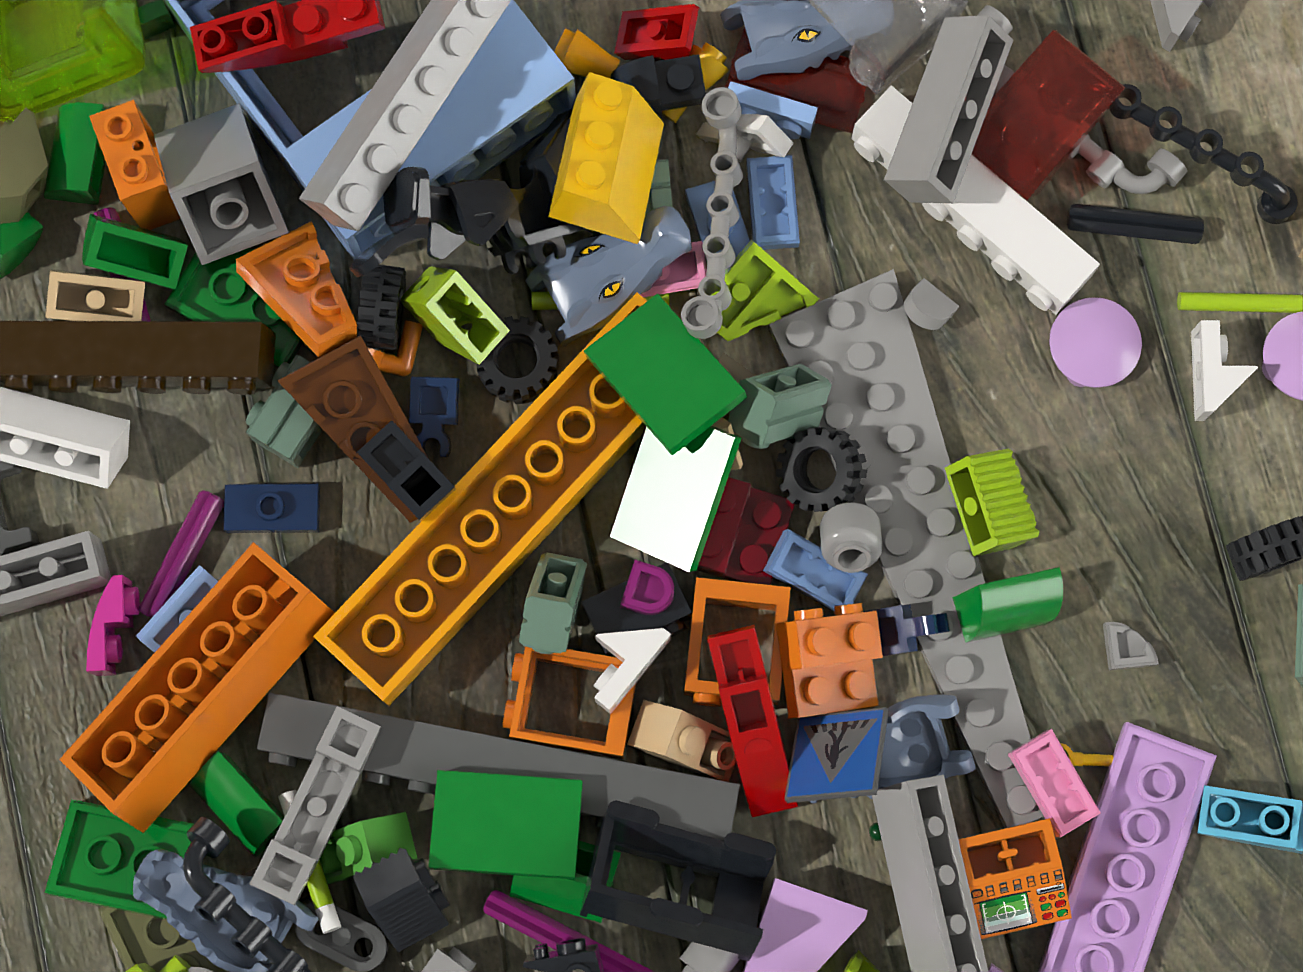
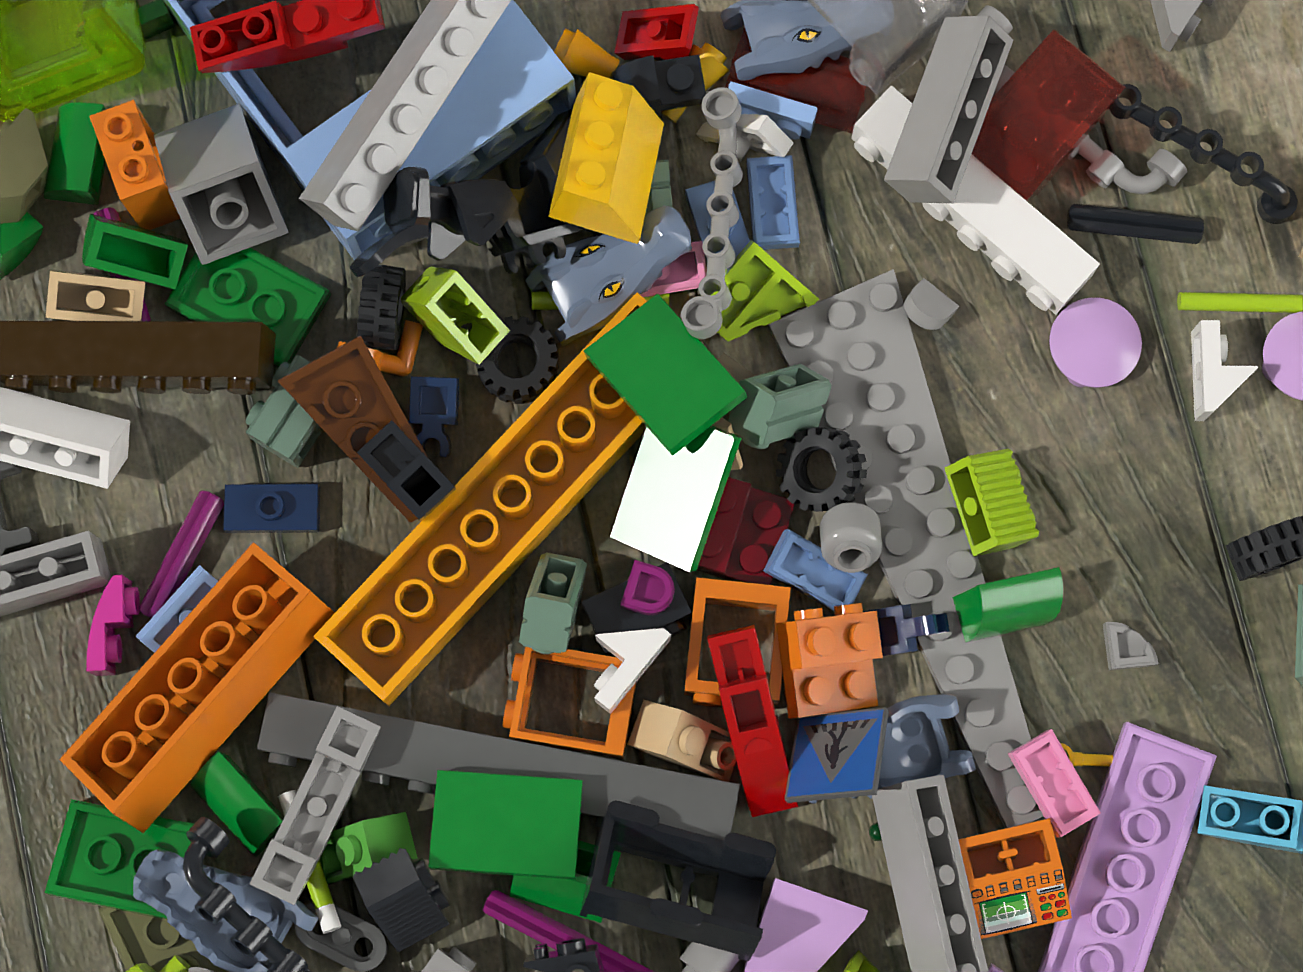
(300, 289): orange wing -> none

